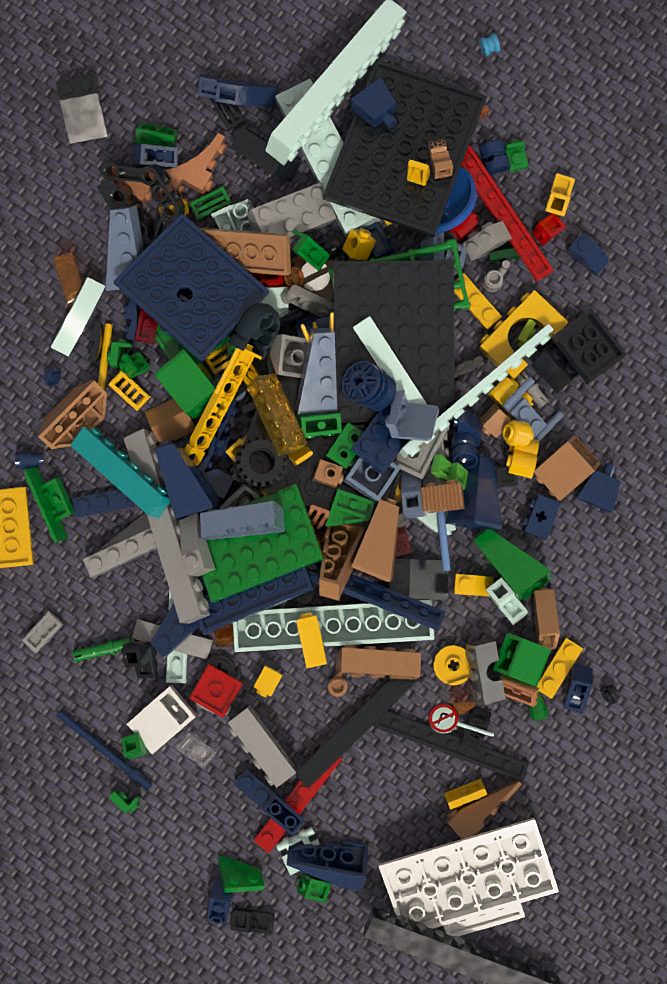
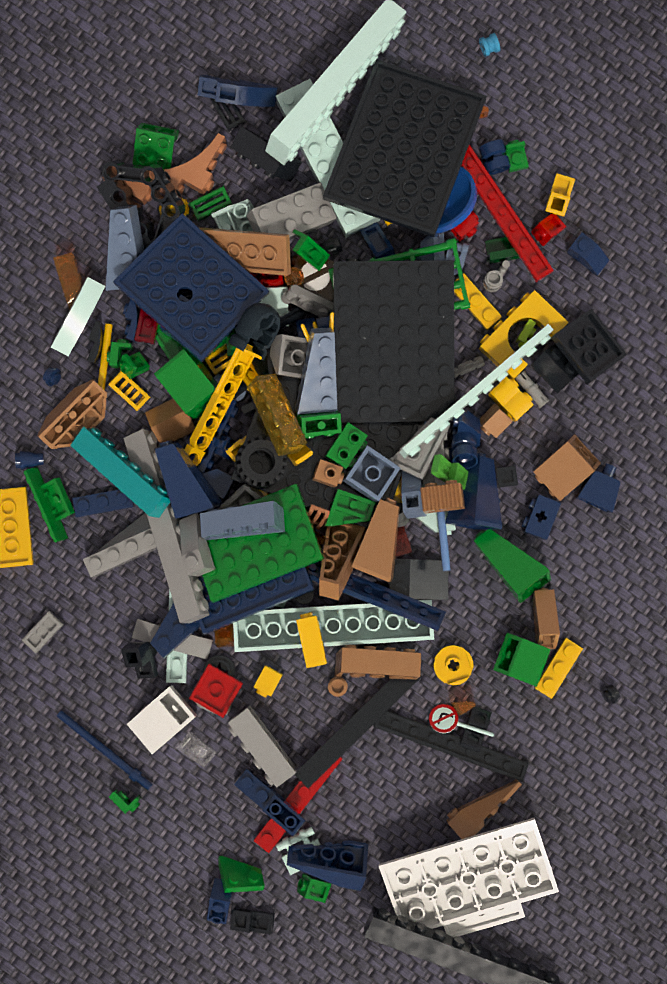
(82, 109): slope -> none
(110, 647): green pin -> none
(133, 746): green slope -> none
(153, 154): dark blue arch -> none
(359, 244): yellow brick -> none
(369, 386): dark blue wheel -> none
(375, 104): dark blue torso -> none
(377, 445): dark blue plate -> none
(386, 359): light aqua tile -> none
(410, 419): sand blue bracket -> none
(418, 172): yellow slope -> none
(440, 158): medium nougat leg -> none
(465, 794): yellow plate -> none
(471, 584): yellow slope -> none
(480, 655): arch -> none
(486, 240): light grey brick -> none
(506, 601): light aqua brick -> none
(518, 433): yellow head -> none
(518, 689): nougat tile -> none
(522, 411): sand blue plate -> none
(523, 459): yellow brick -> none
(539, 711): green cone -> none
(579, 688): dark blue arch -> none

